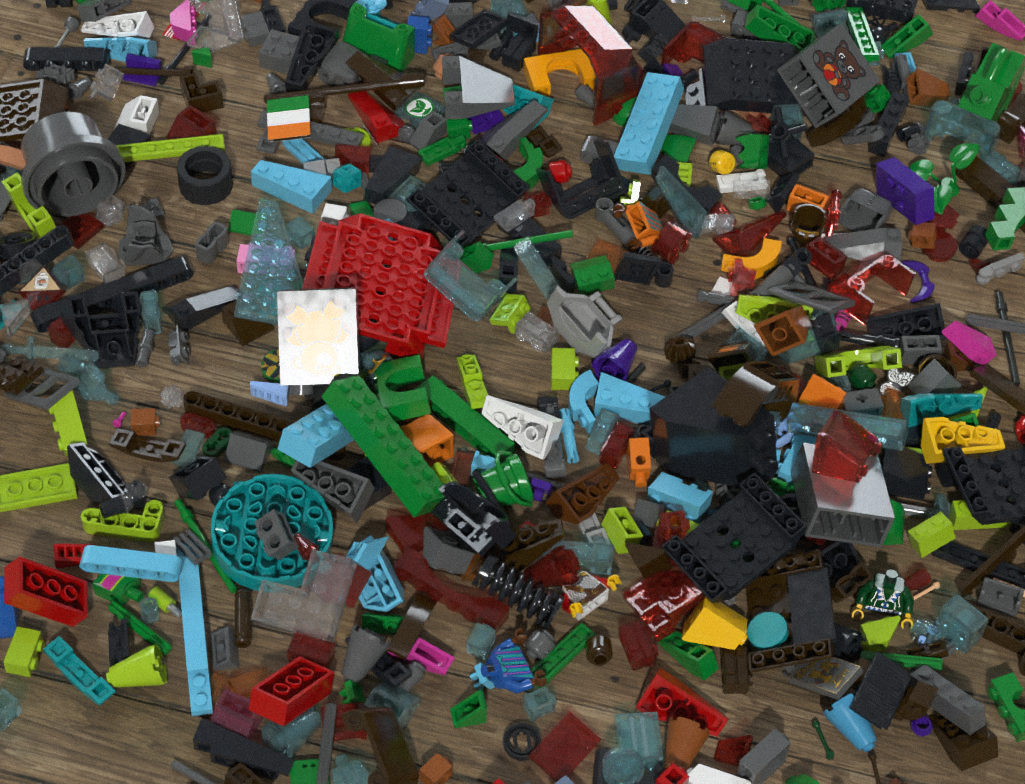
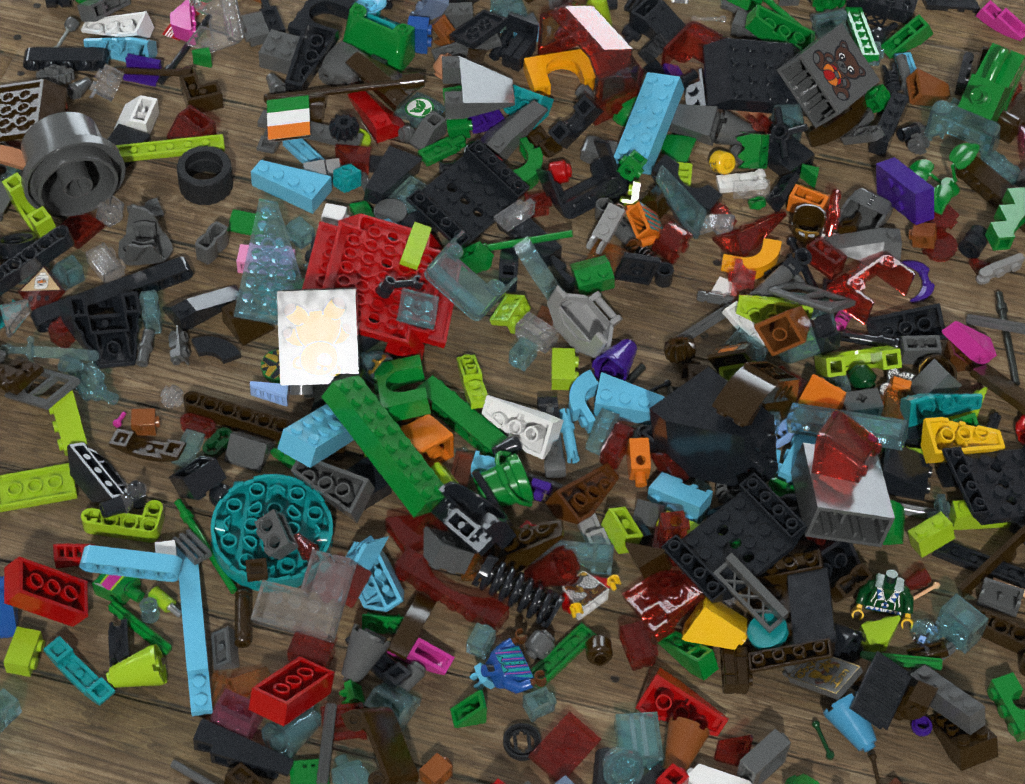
(215, 347): none -> black tile
(256, 569): none -> dark brown plate
(344, 127): none -> black gear
(389, 284): none -> black brick
(415, 245): none -> lime tile
(417, 308): none -> clear light blue plate
(510, 444): none -> black cone
(523, 354): none -> clear light blue brick
(568, 131): none -> black arch
(606, 227): none -> light grey hinge
(632, 165): none -> green brick
(667, 465): none -> clear red slope
(755, 586): none -> dark grey fence
(809, 174): none -> green slope
(850, 225): none -> dark brown tile
(900, 384): none -> orange piece

